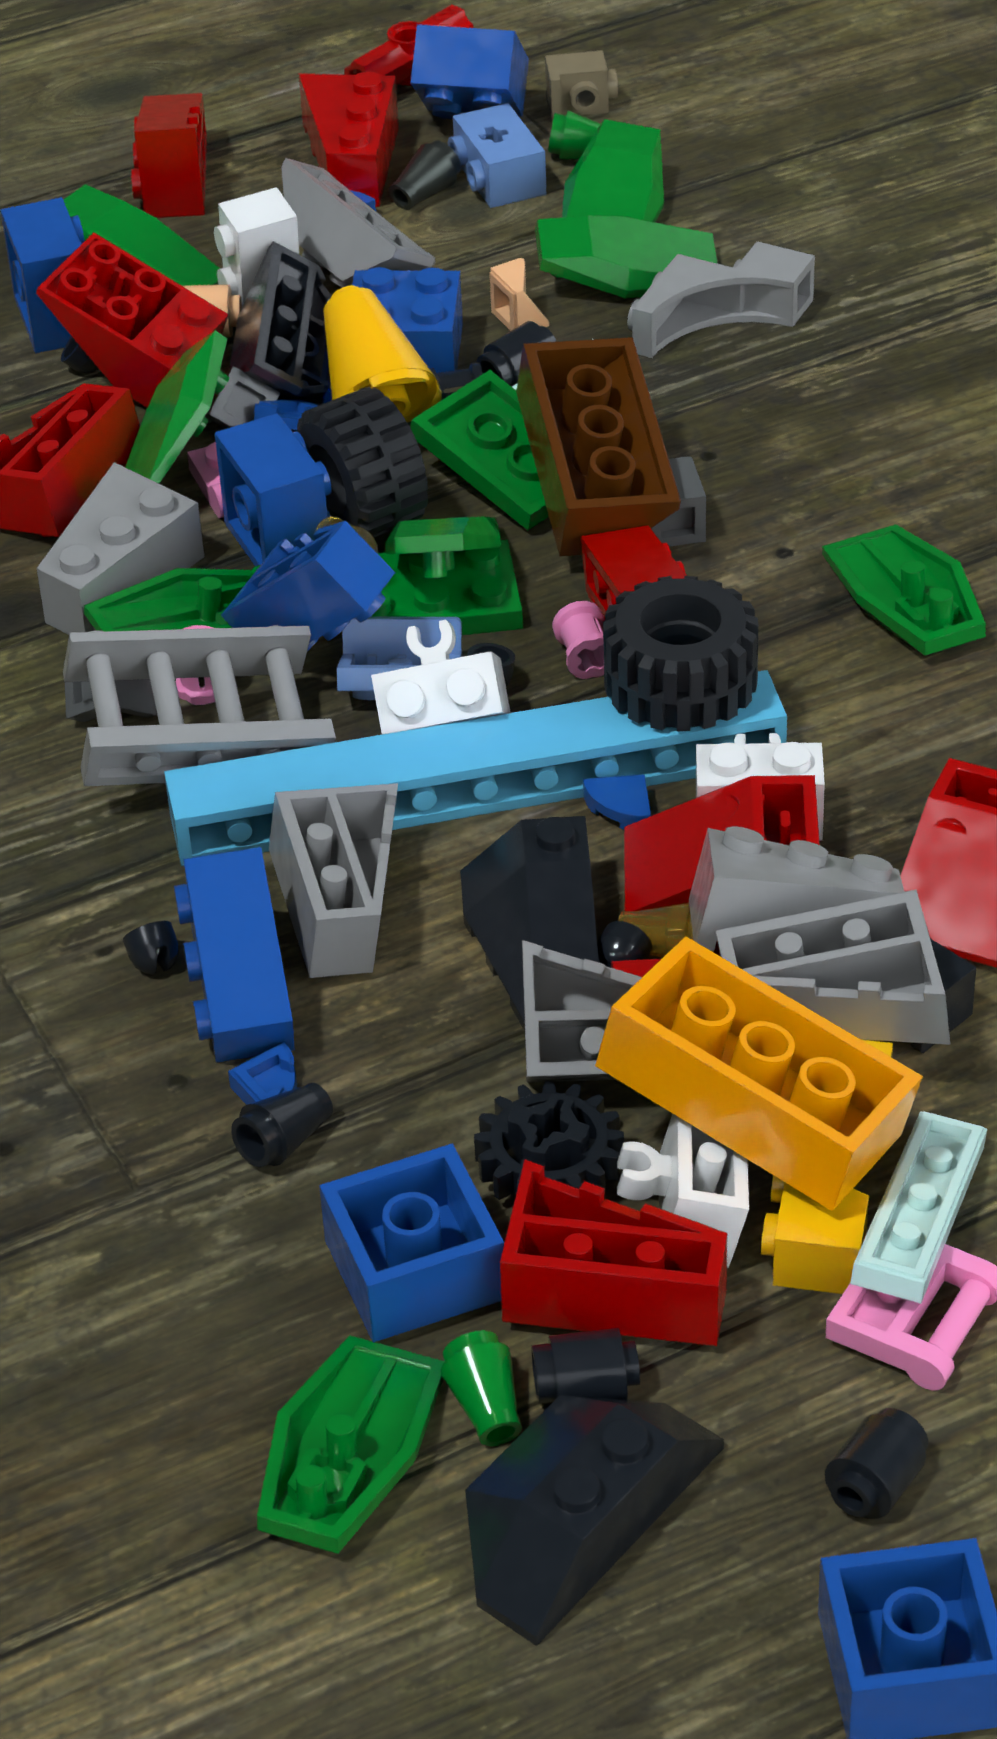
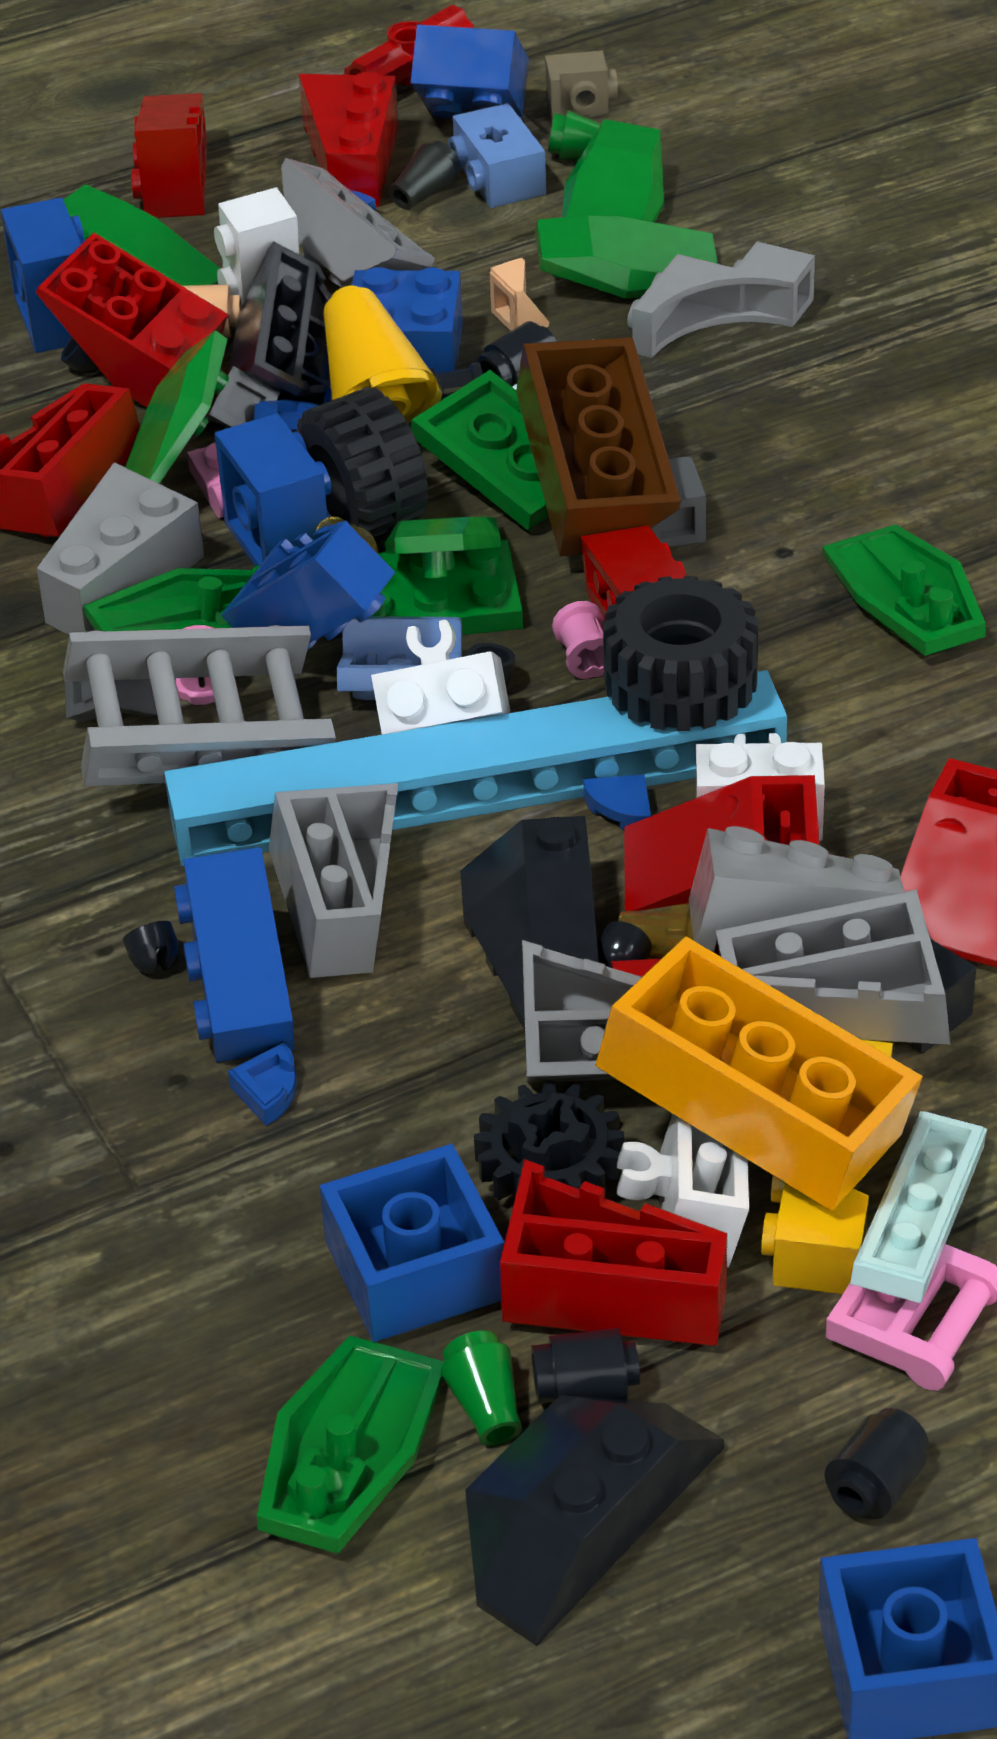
(279, 1124): black cone -> none

